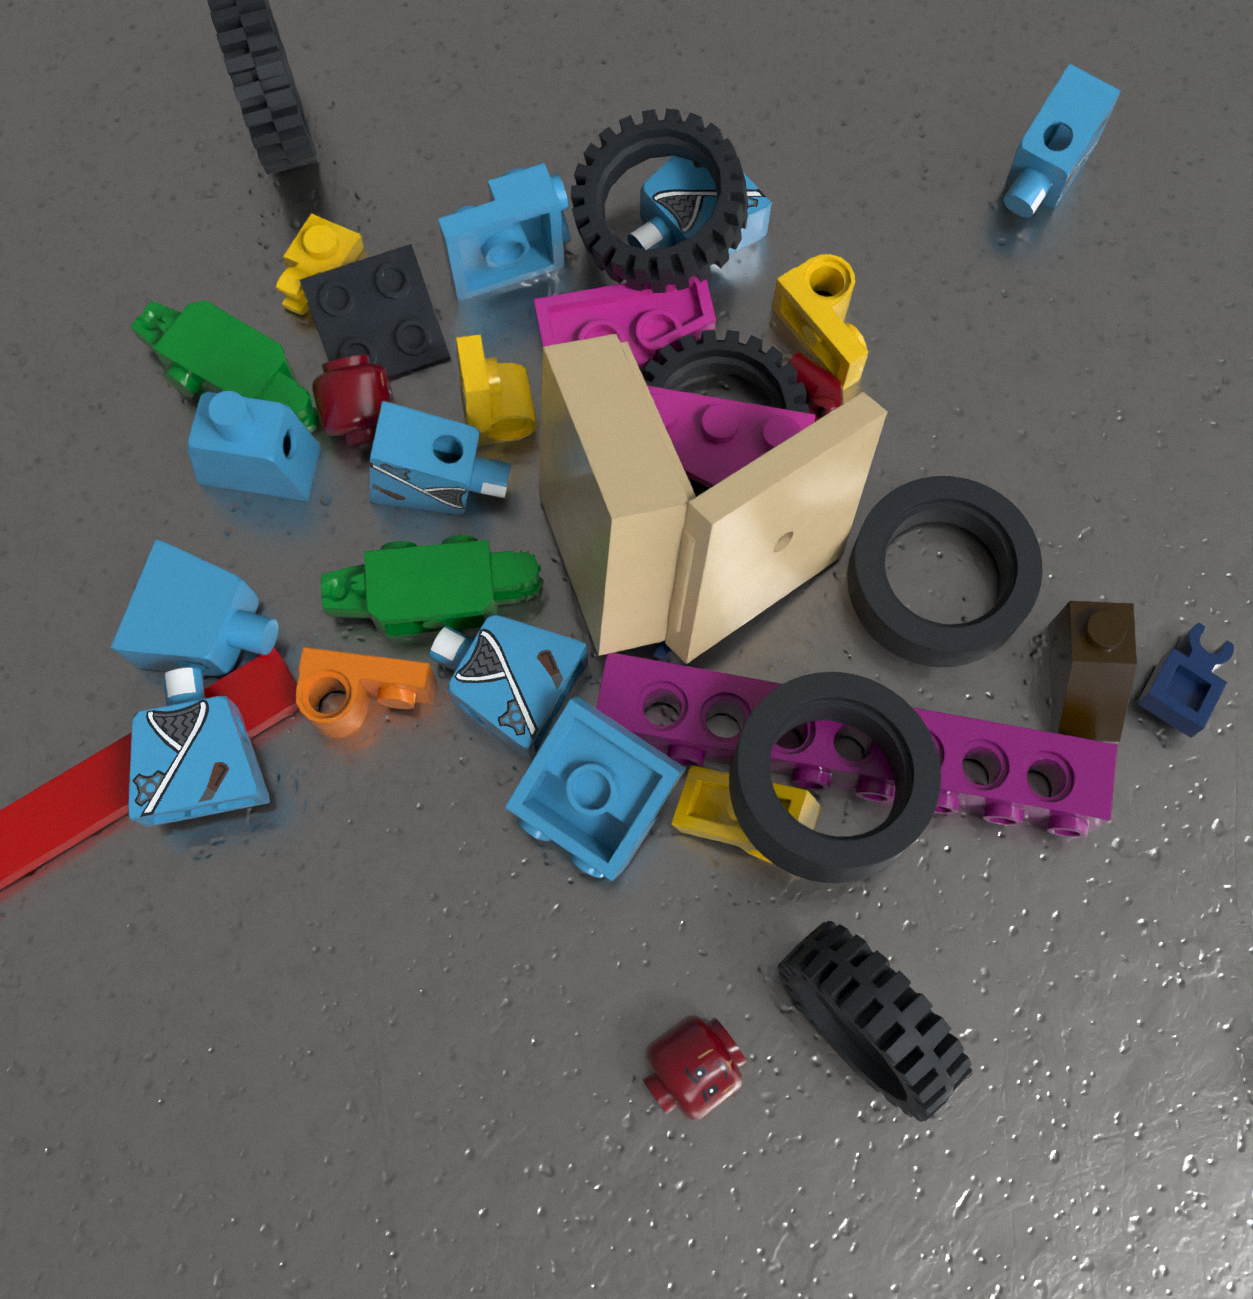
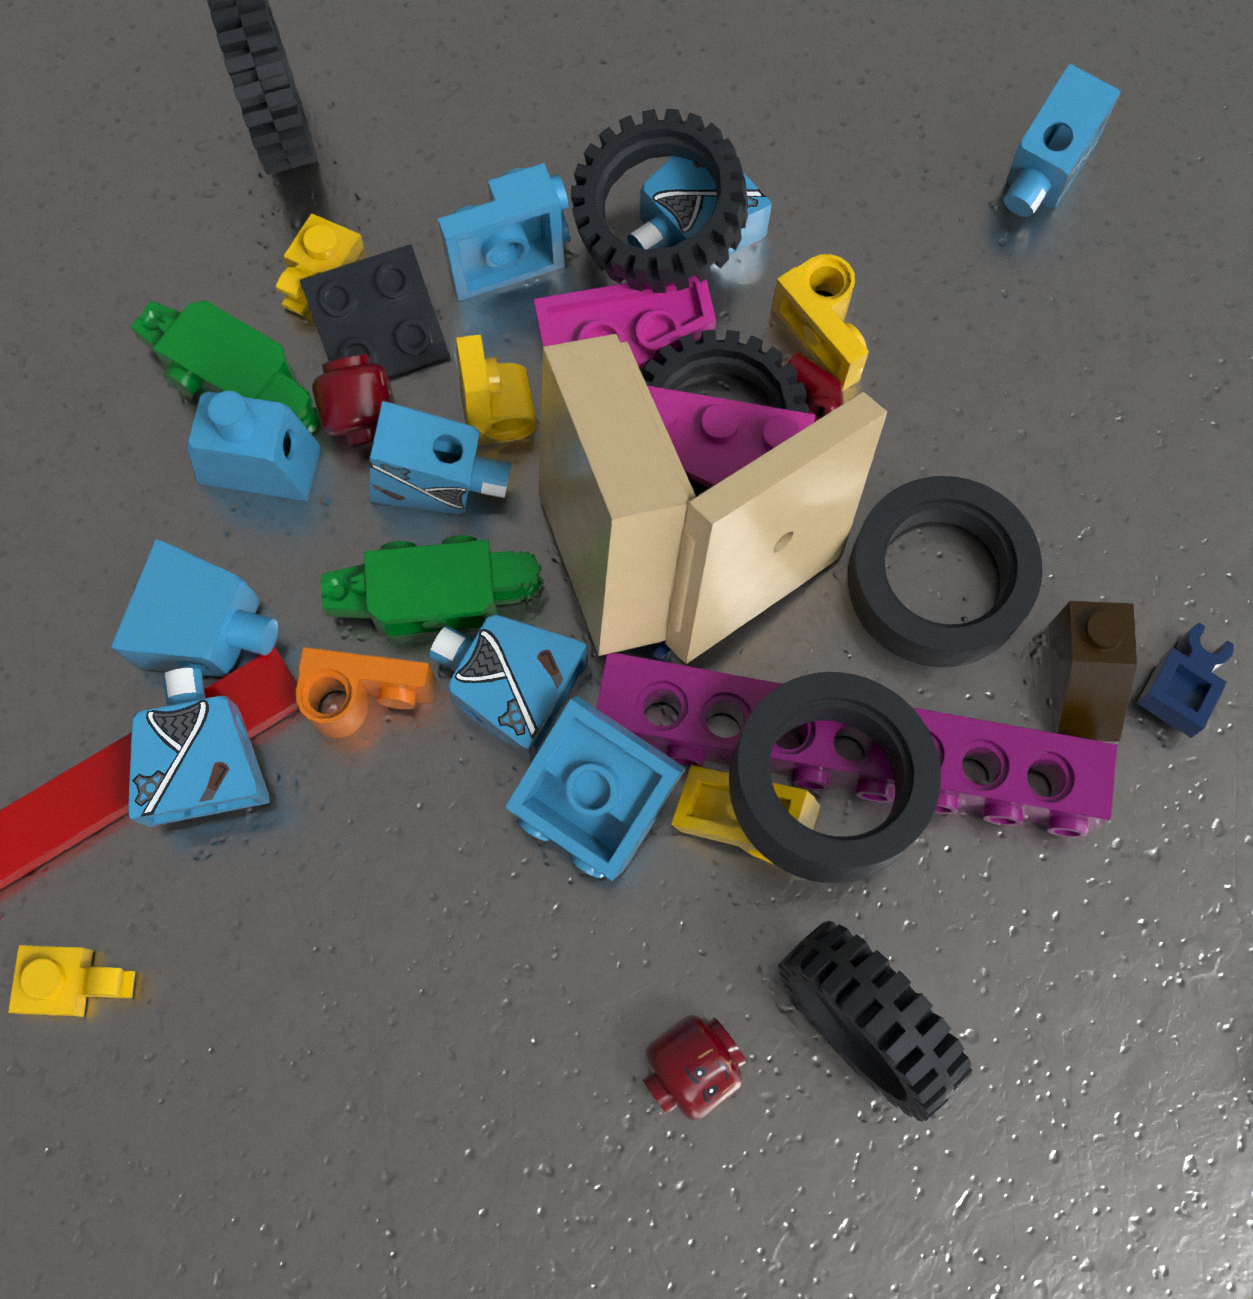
(60, 980): none -> yellow plate

